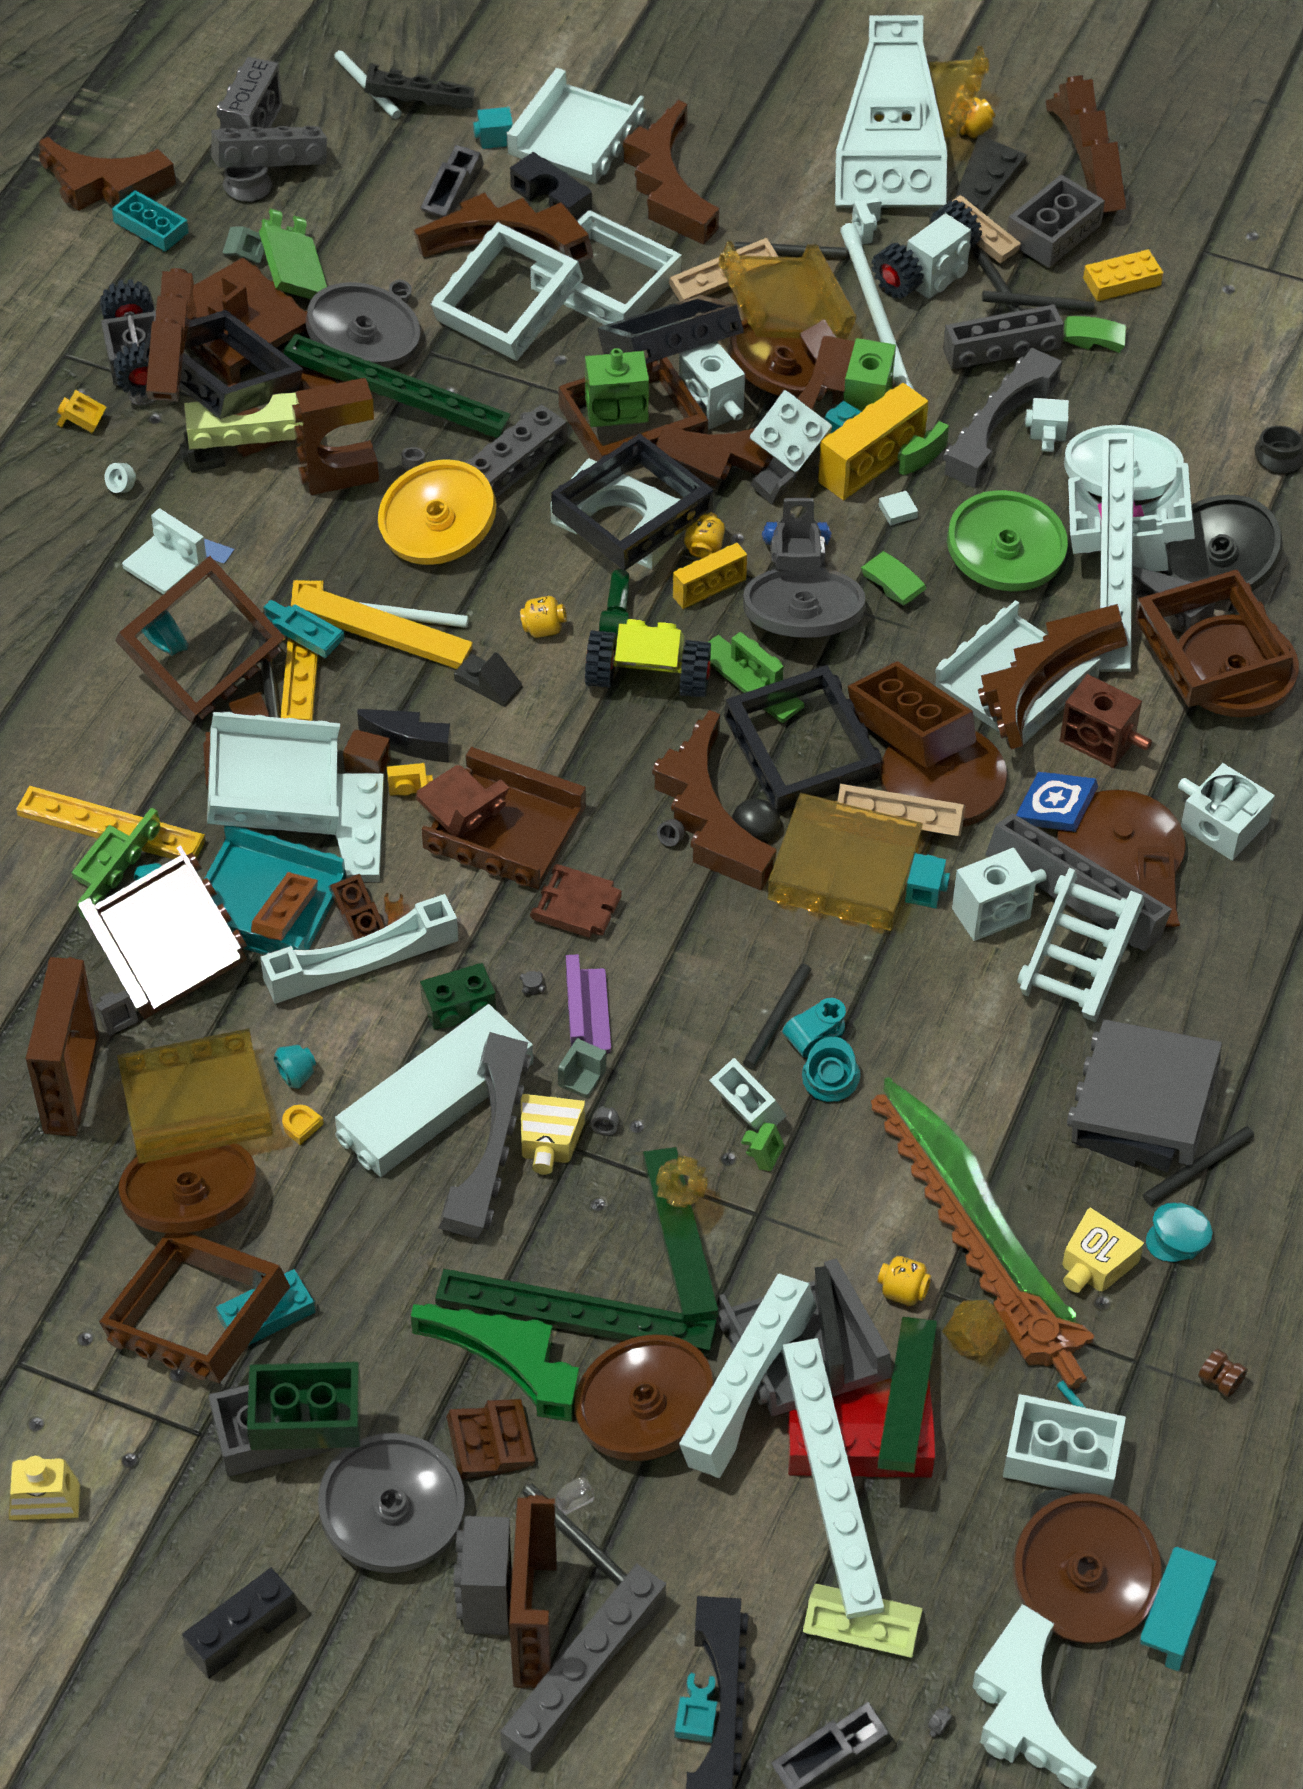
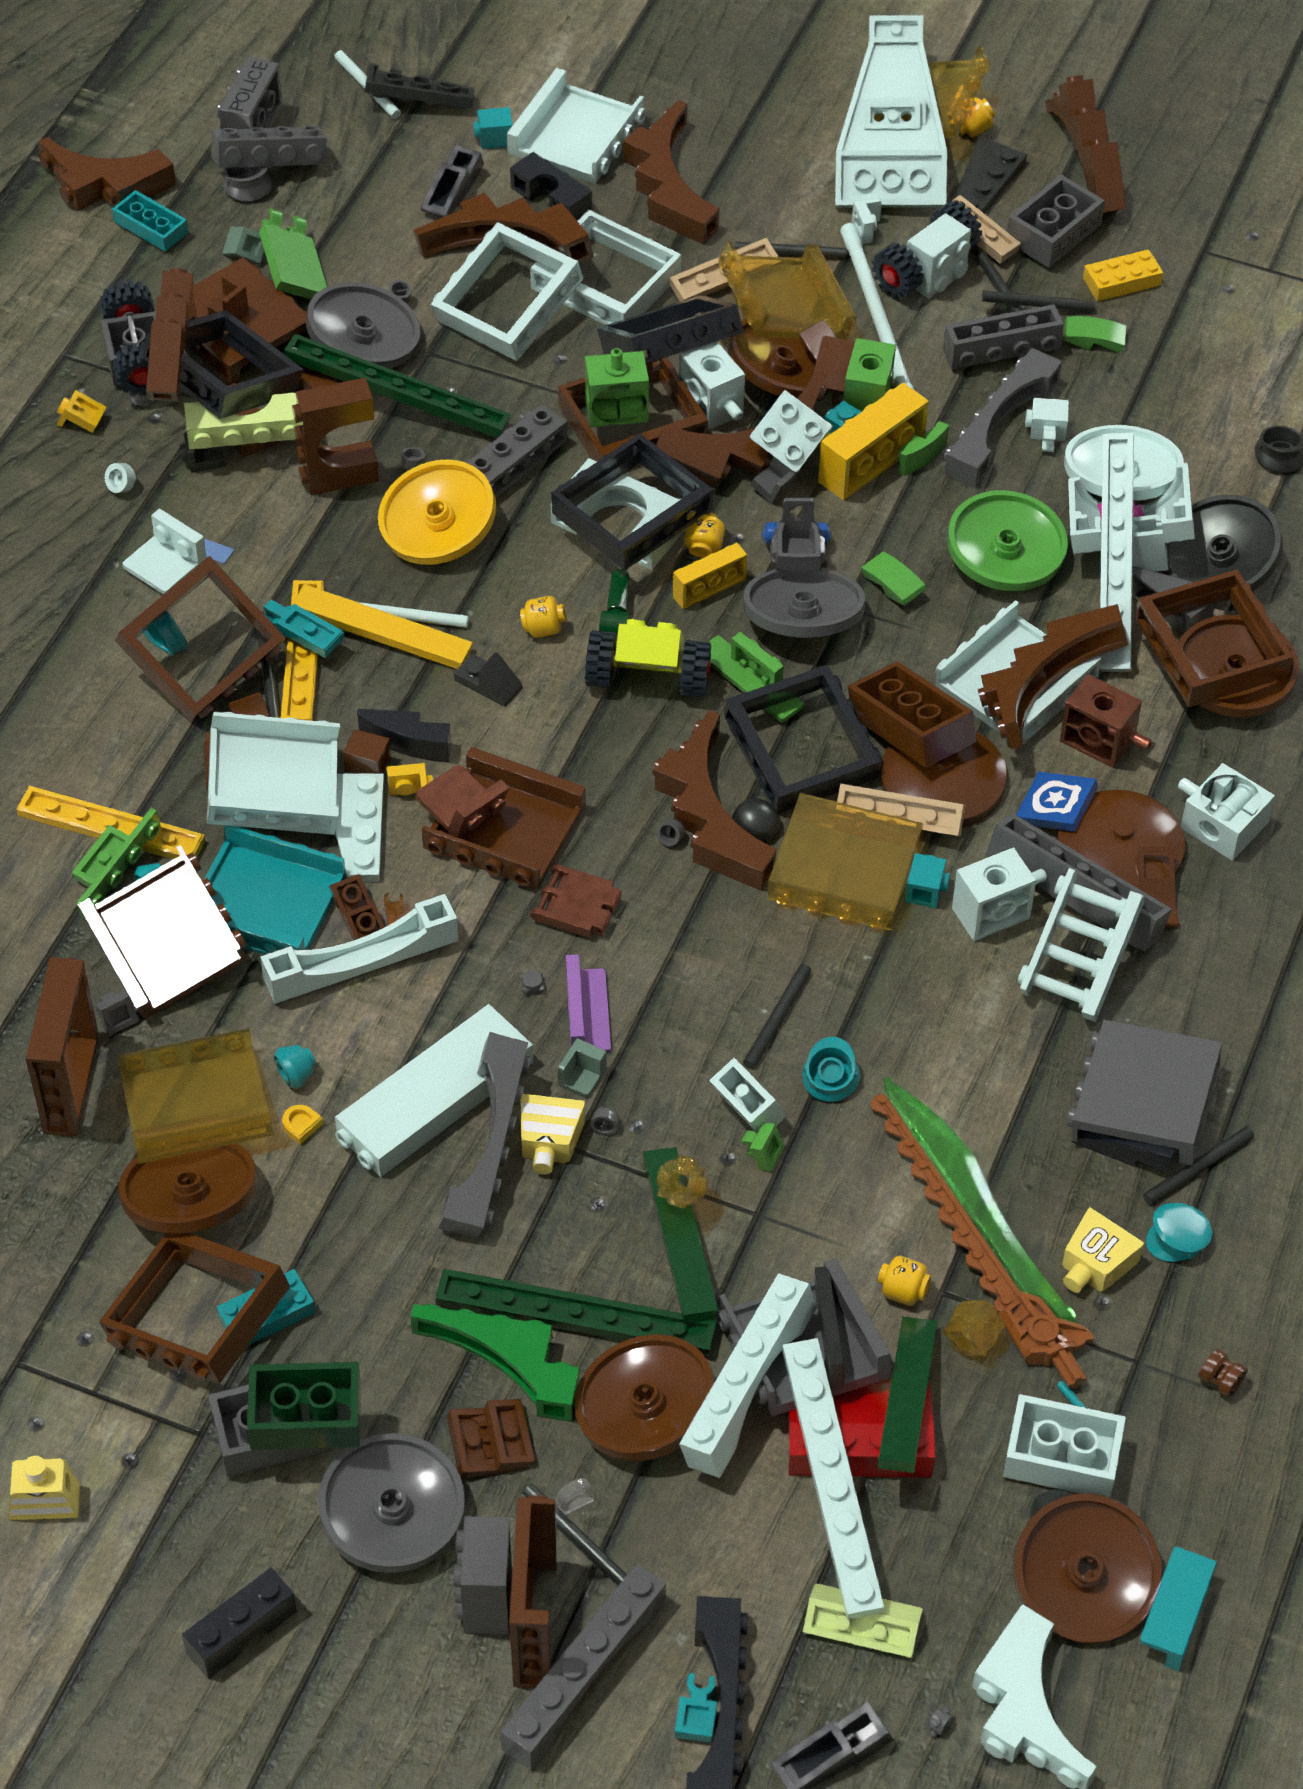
(284, 906): dark orange plate -> none
(457, 995): dark green brick -> none
(816, 1023): teal piece -> none
(898, 508): light aqua tile -> none

